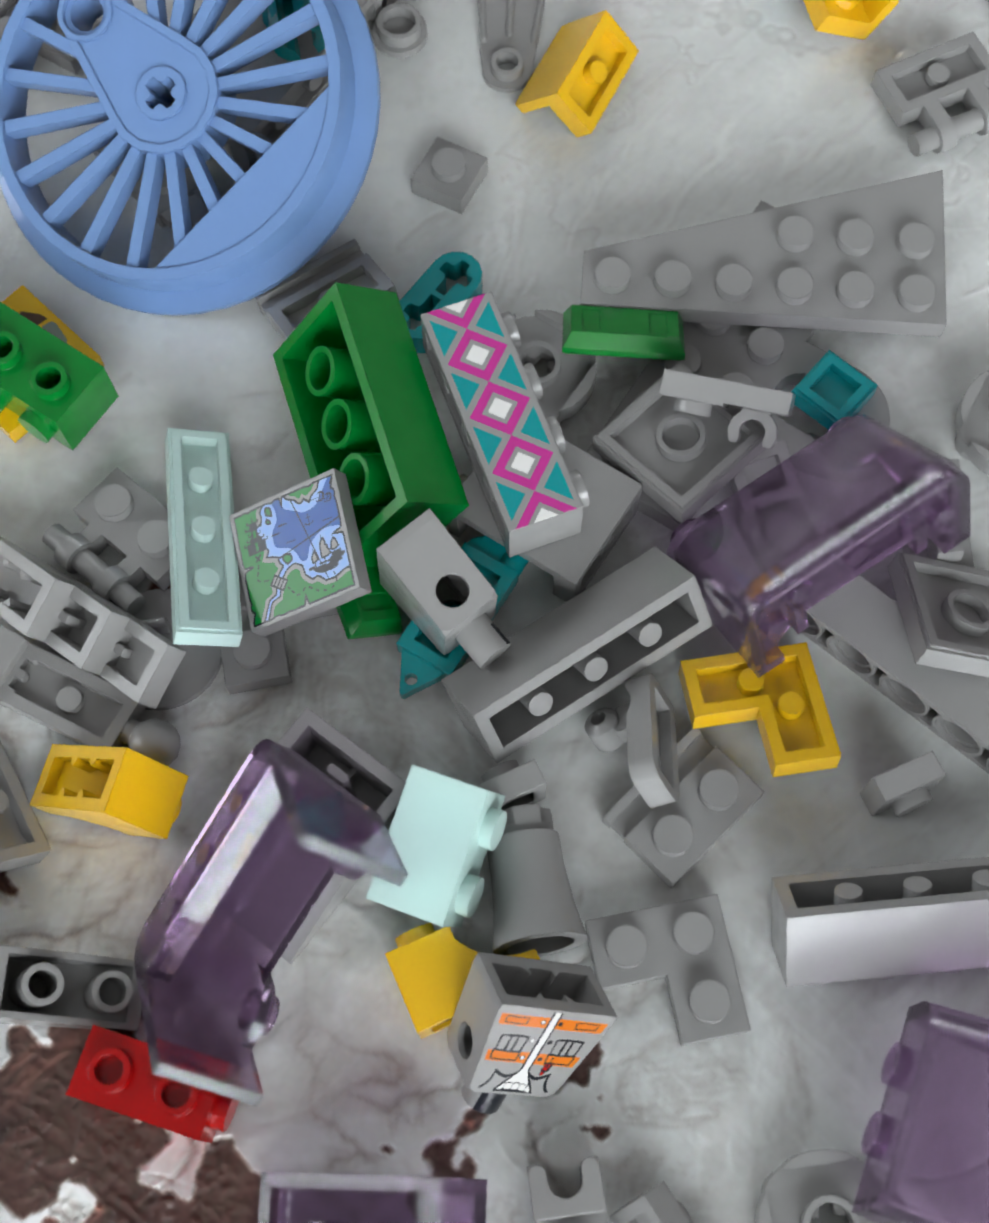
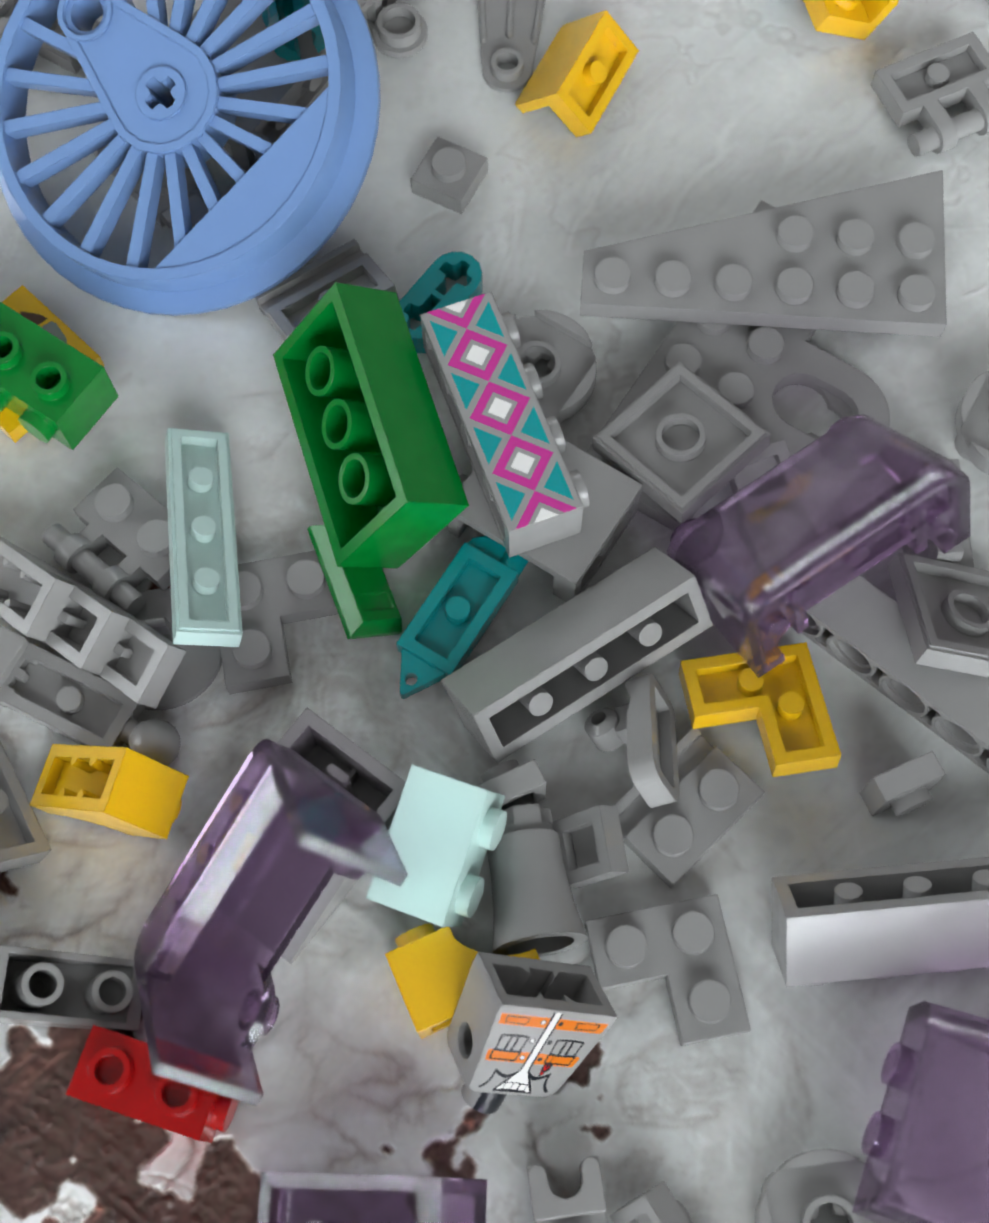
(299, 553): tile -> none
(428, 568): light grey torso -> none
(592, 845): none -> light grey plate
(623, 332): green tile -> none
(700, 393): light grey plate -> none
(833, 390): teal tile -> none

